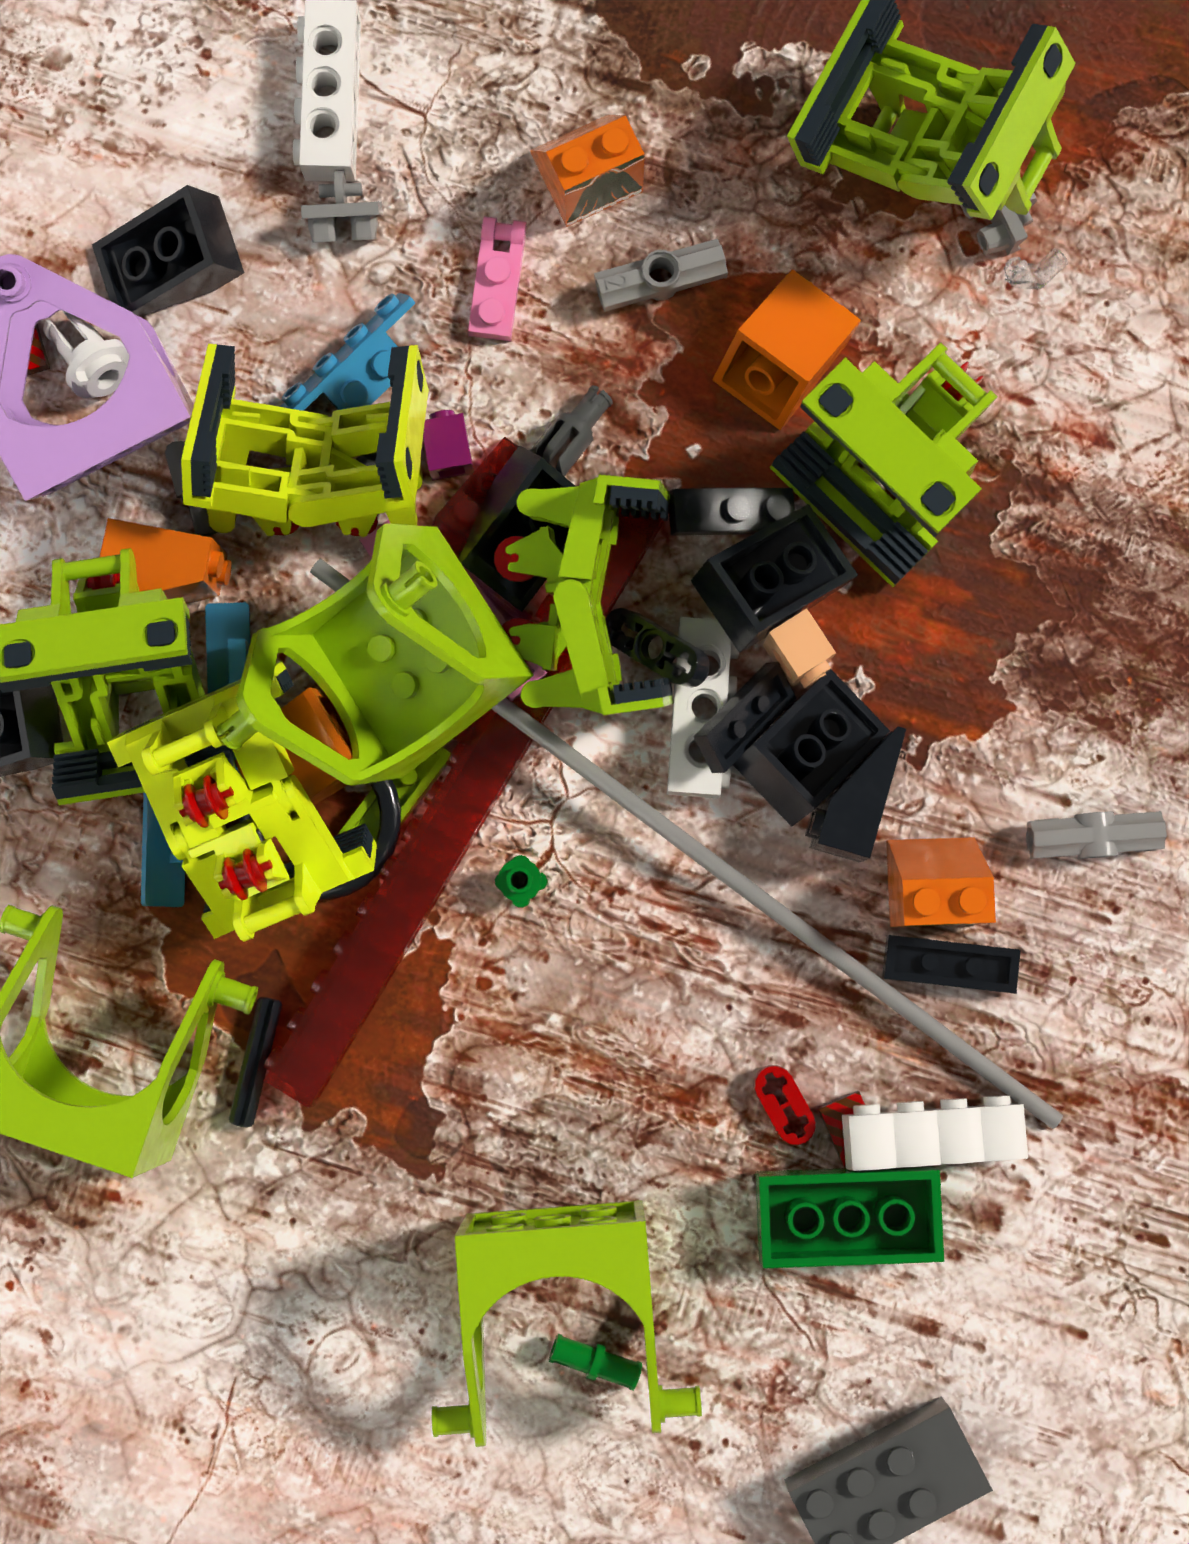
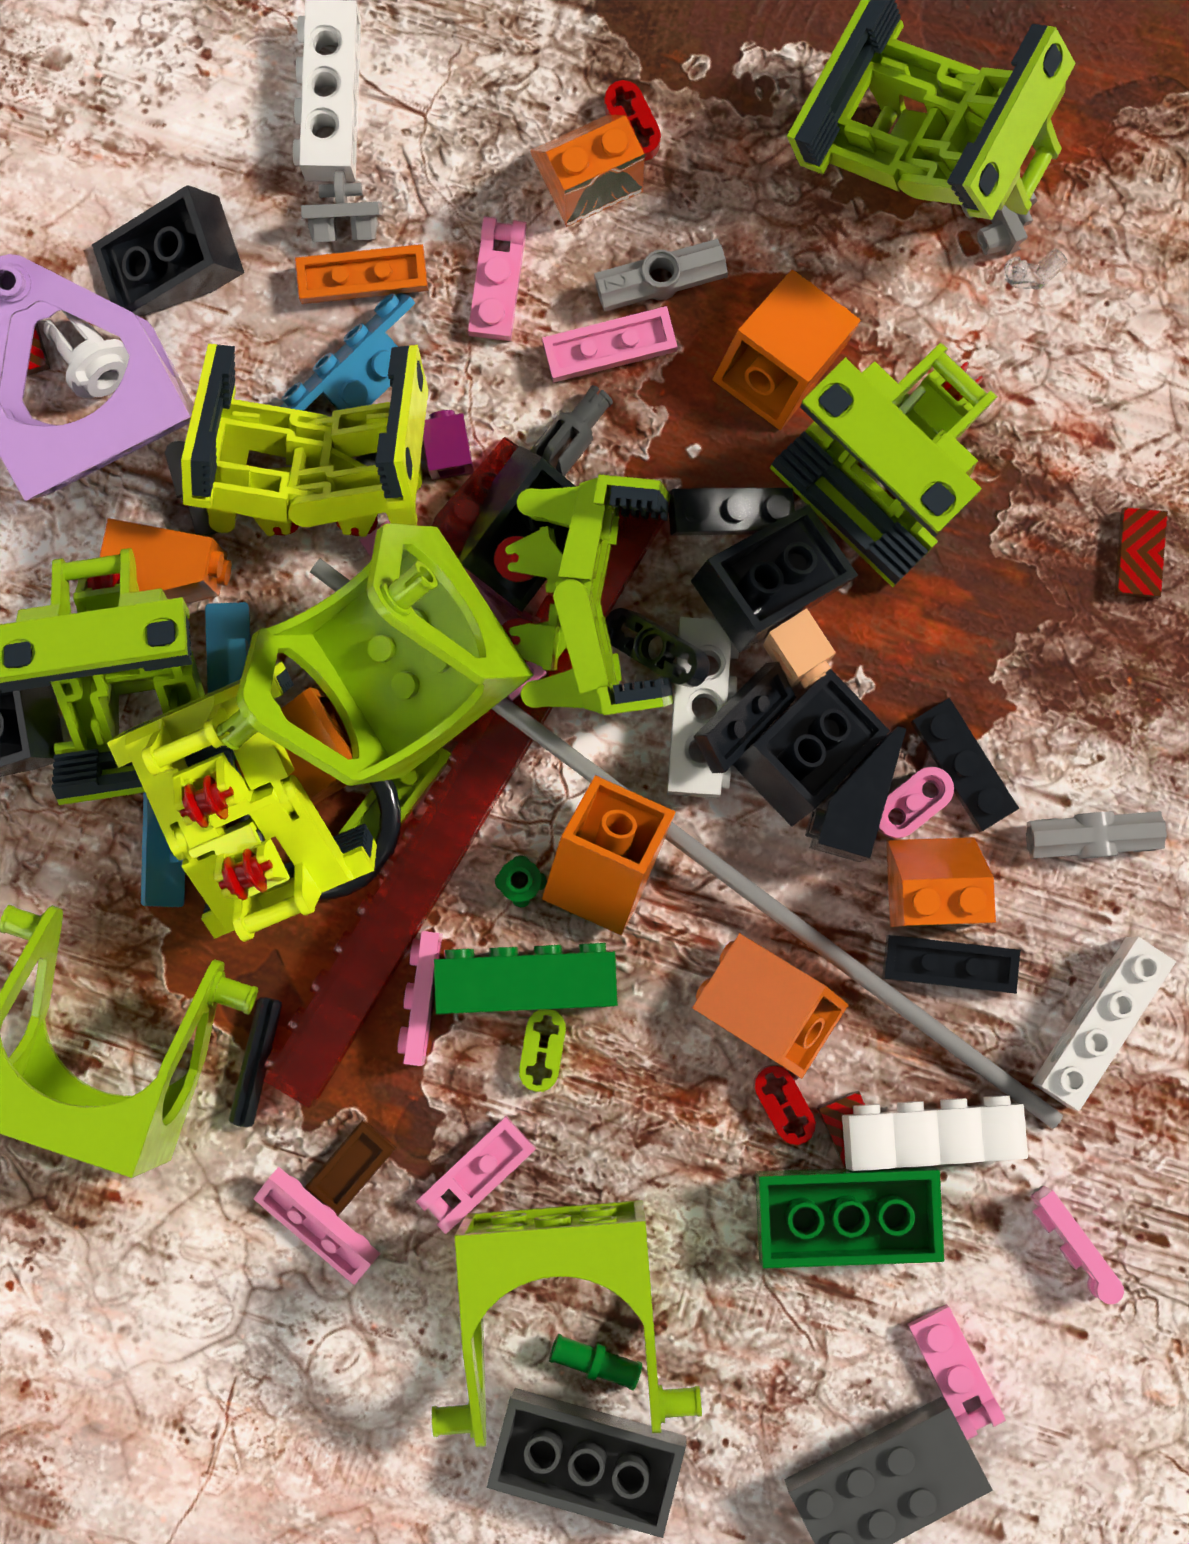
(316, 1225): none -> bright pink plate
(350, 1167): none -> reddish brown tile
(361, 274): none -> orange plate
(420, 998): none -> bright pink plate
(477, 1173): none -> bright pink plate
(525, 981): none -> green brick
(531, 1049): none -> lime beam
(587, 1462): none -> dark grey brick
(607, 854): none -> orange slope
(610, 344): none -> bright pink plate
(640, 112): none -> red beam
(770, 1004): none -> orange slope
(914, 804): none -> bright pink plate
(955, 1369): none -> bright pink plate
(964, 760): none -> black plate
(1077, 1247): none -> bright pink plate
(1103, 1022): none -> white brick
(1141, 553): none -> tile

